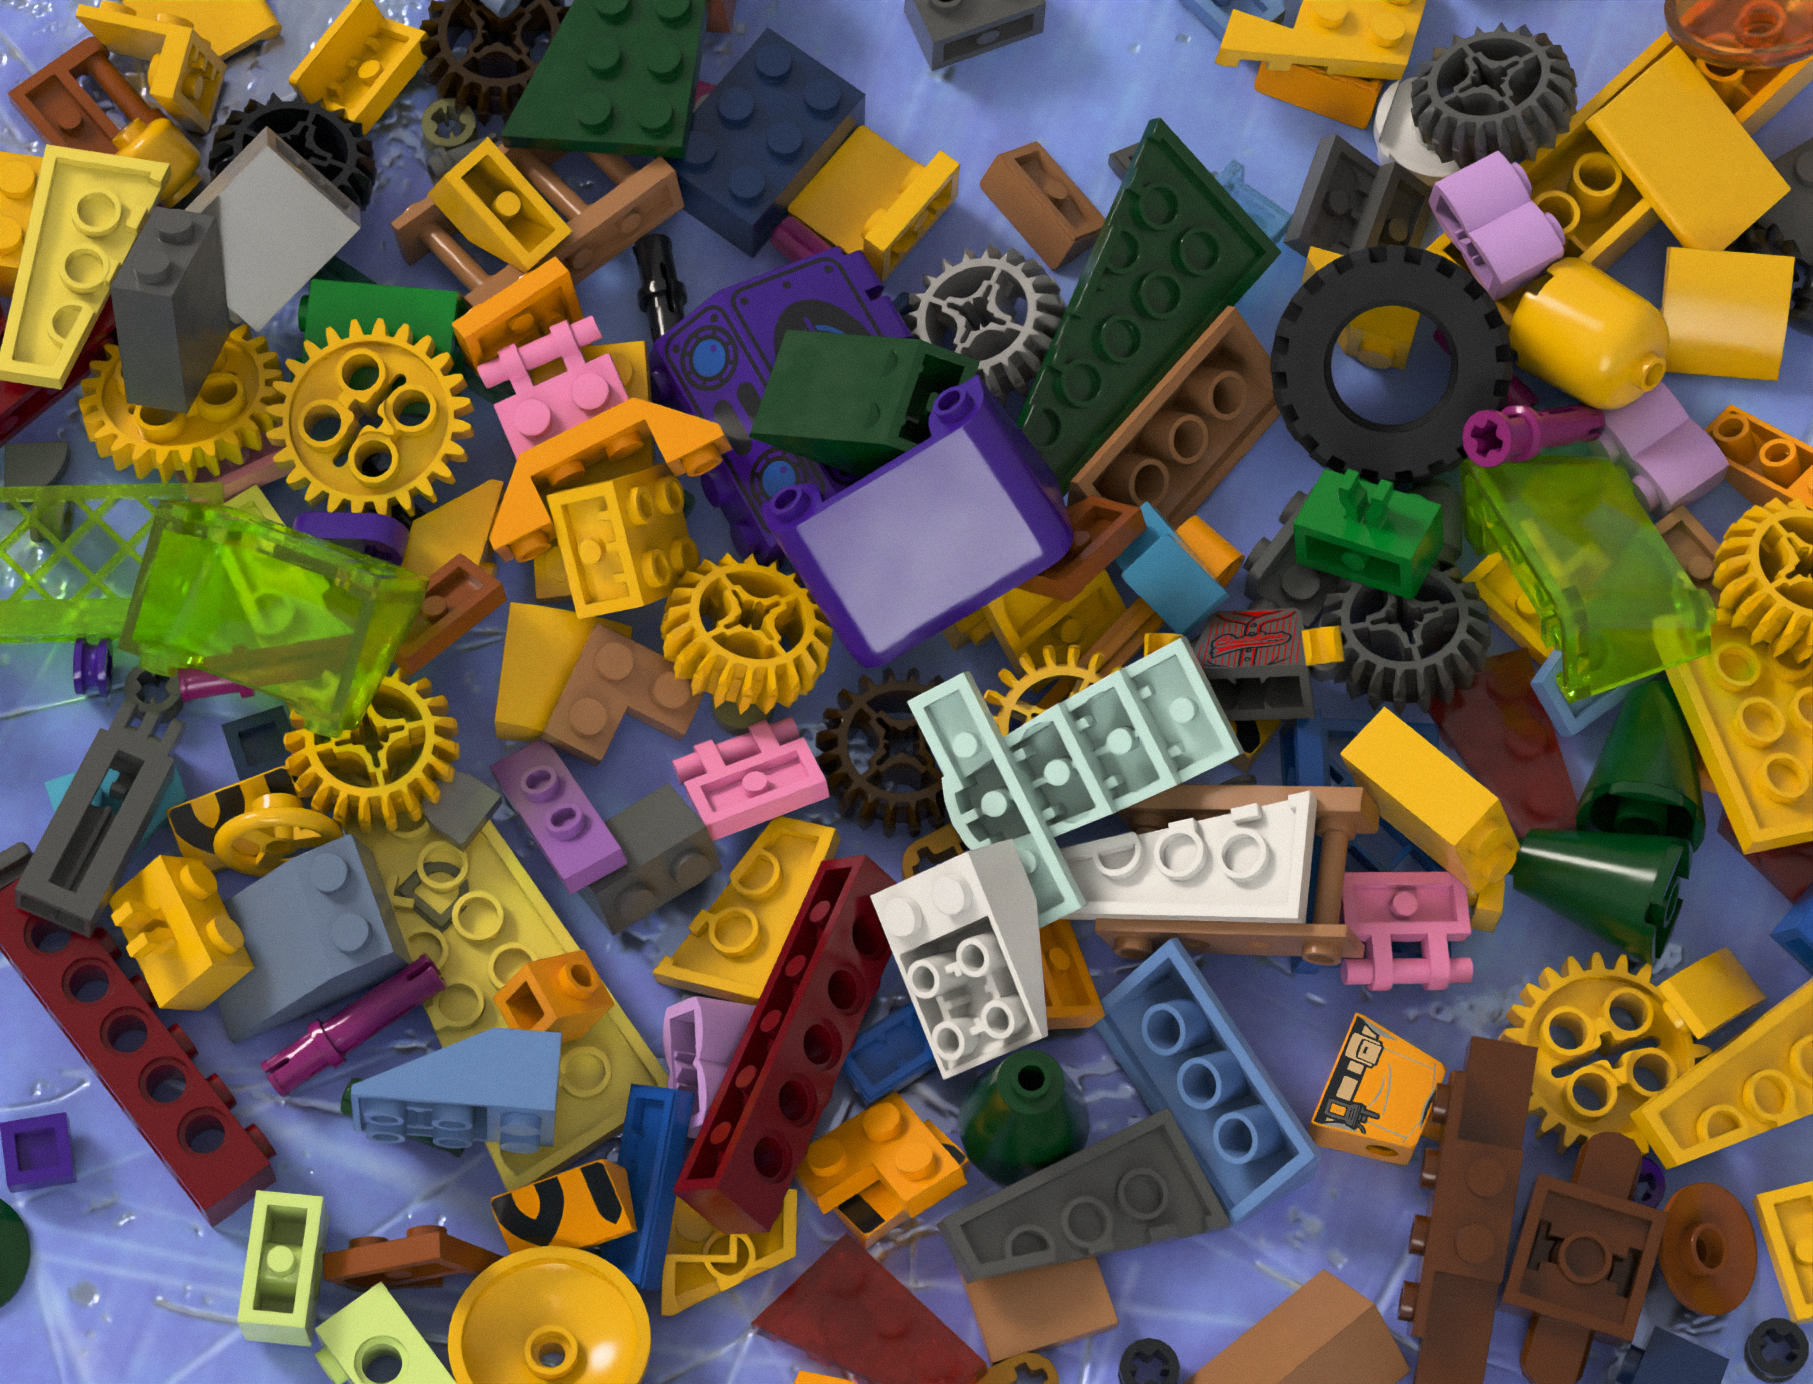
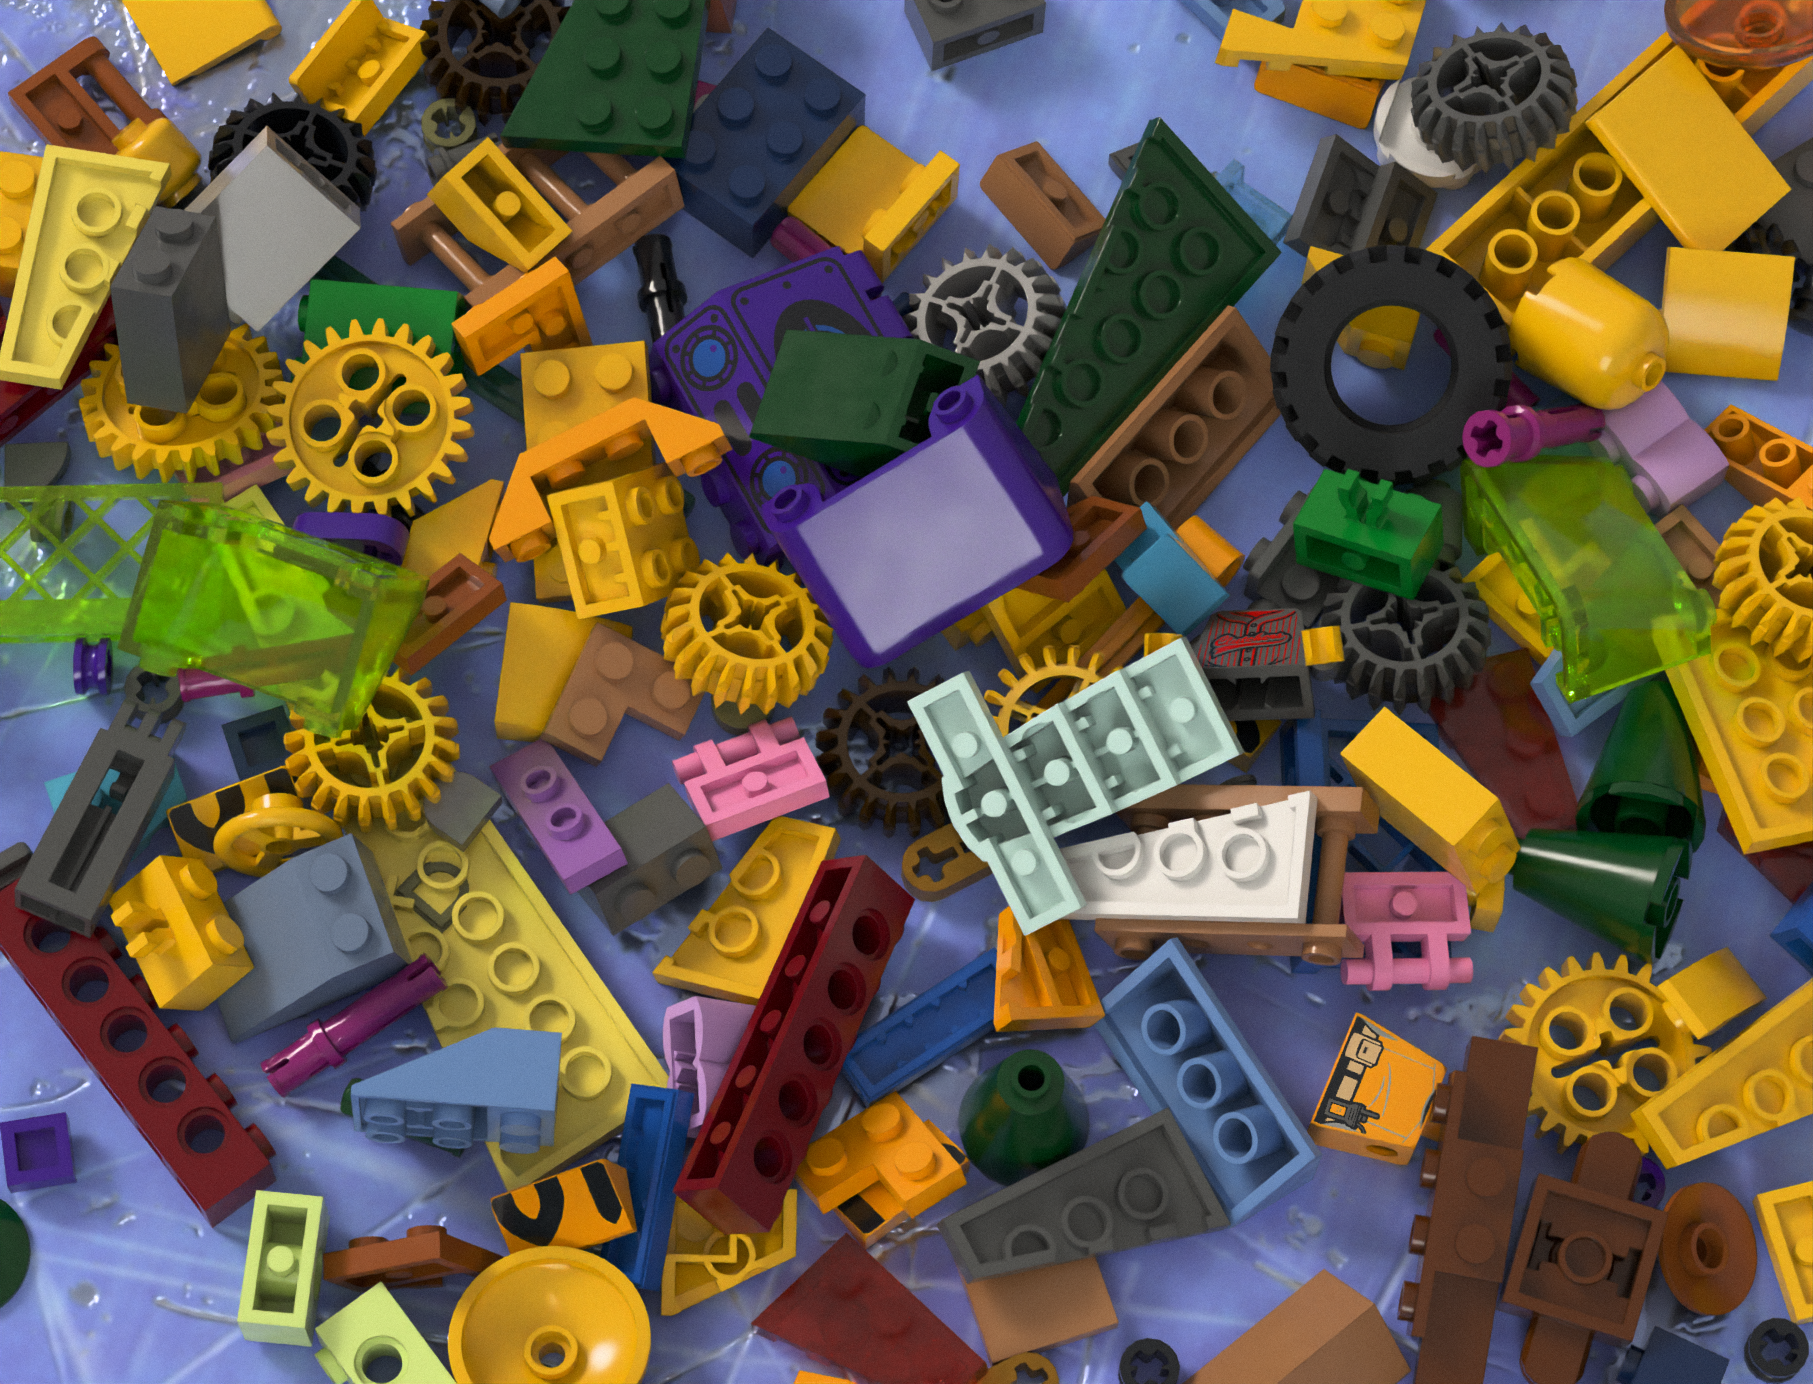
(183, 67): yellow bracket -> none
(555, 996): light orange brick -> none
(562, 401): bright pink plate -> none
(969, 955): white slope -> none
(1497, 225): lavender brick -> none

